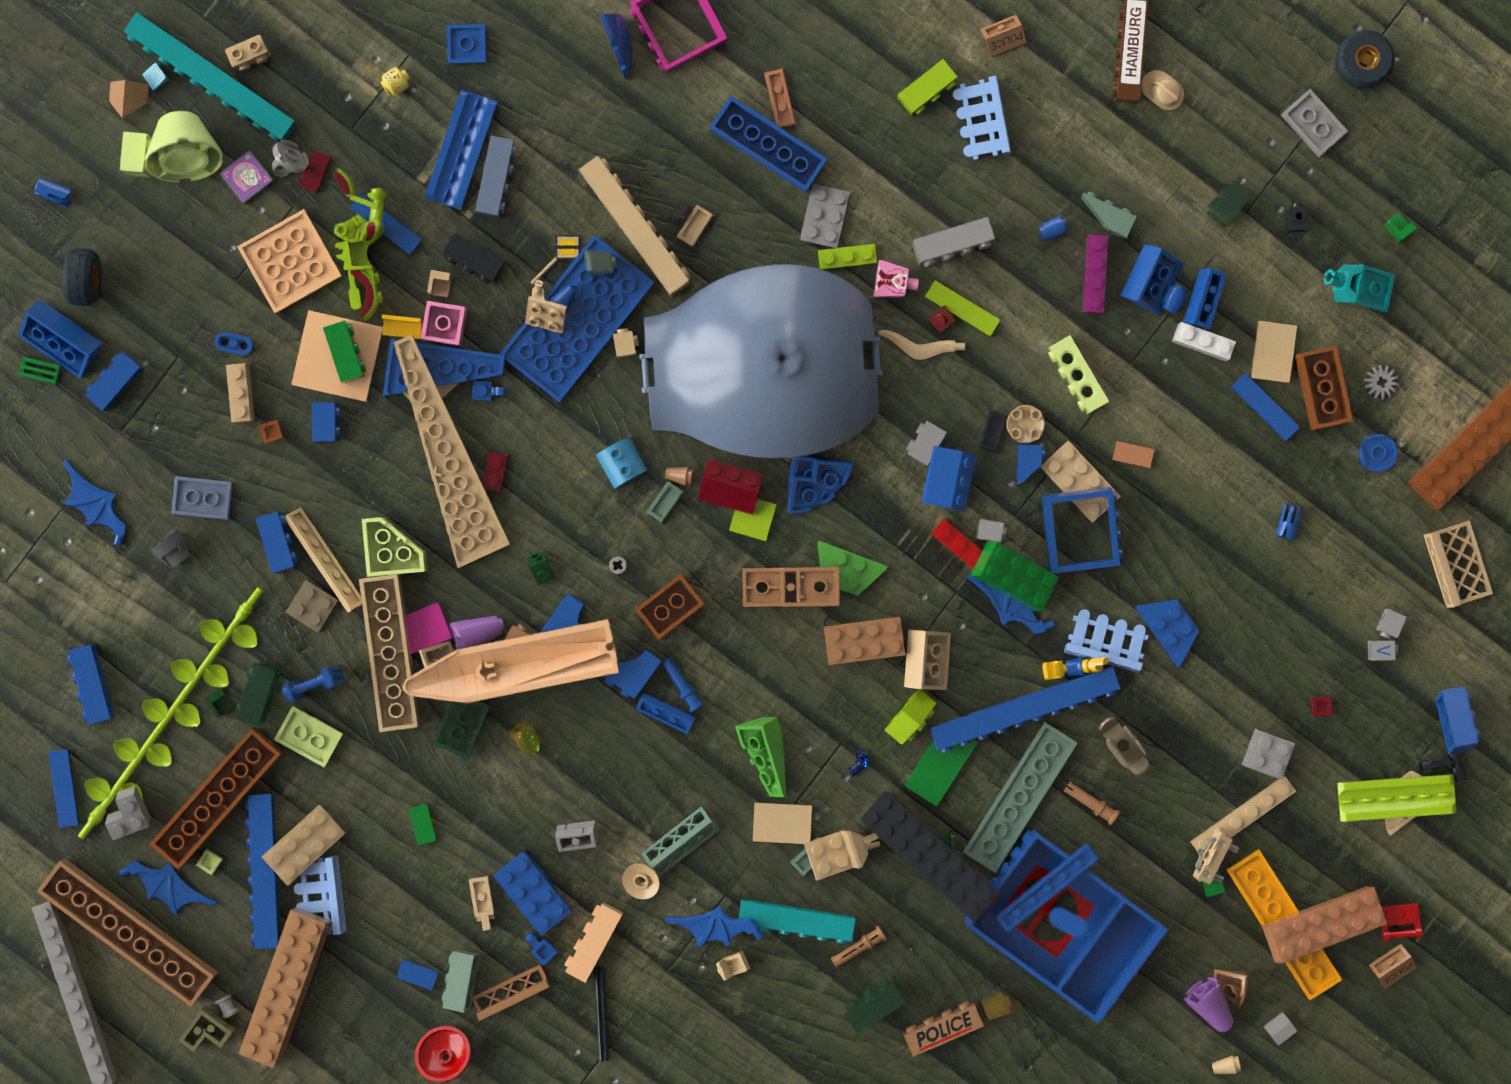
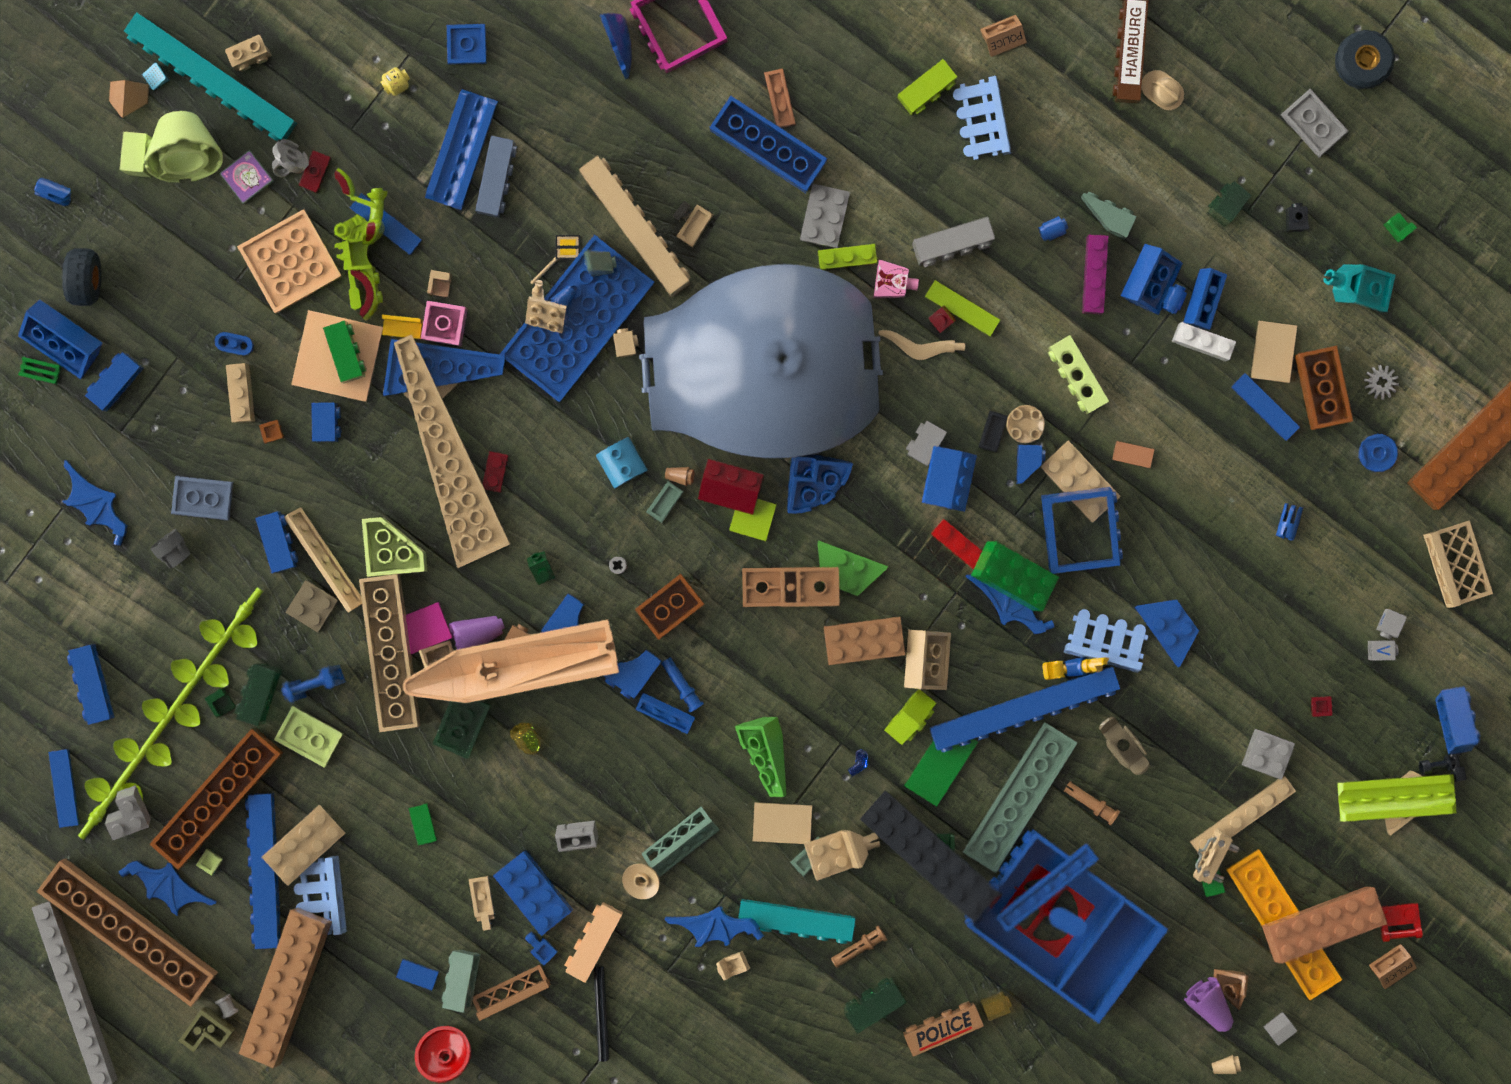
(473, 259): black brick -> none
(484, 391): blue plate -> none
(990, 531): light grey brick -> none

